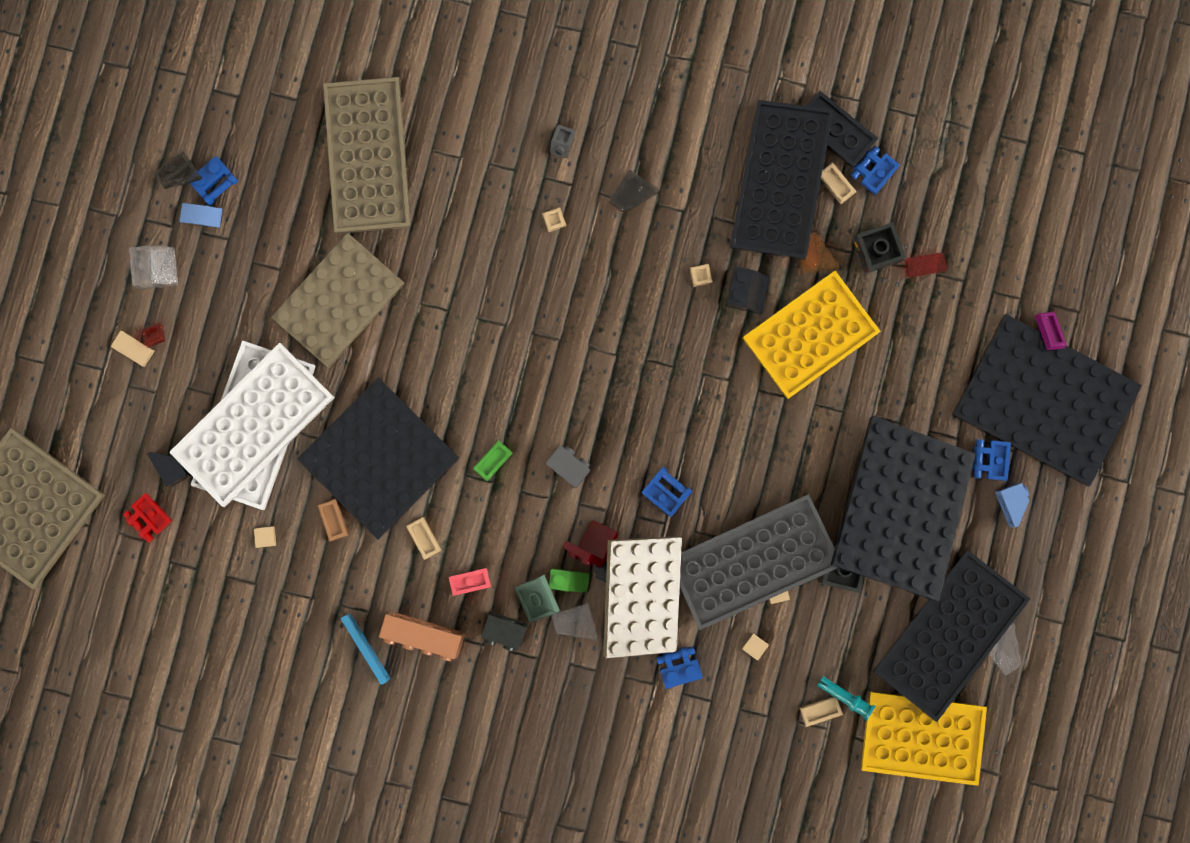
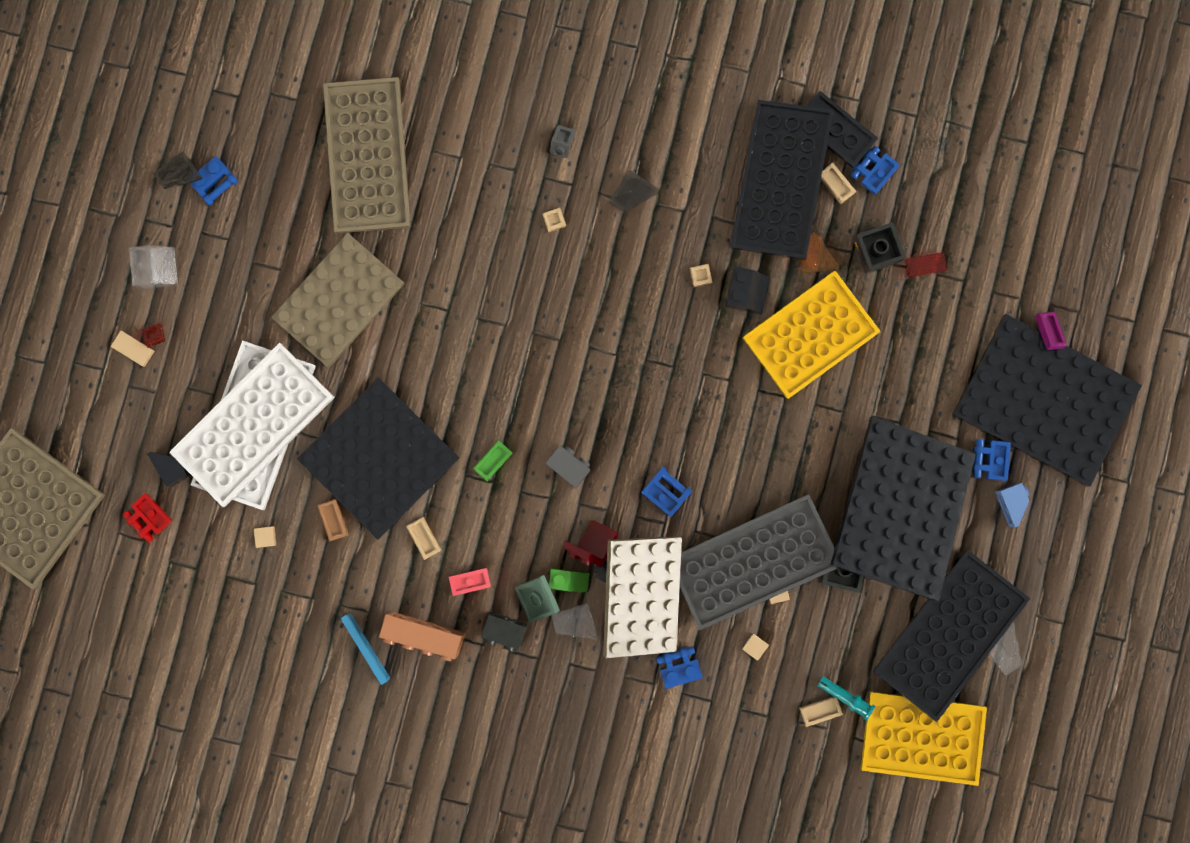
(201, 215): medium blue slope -> none

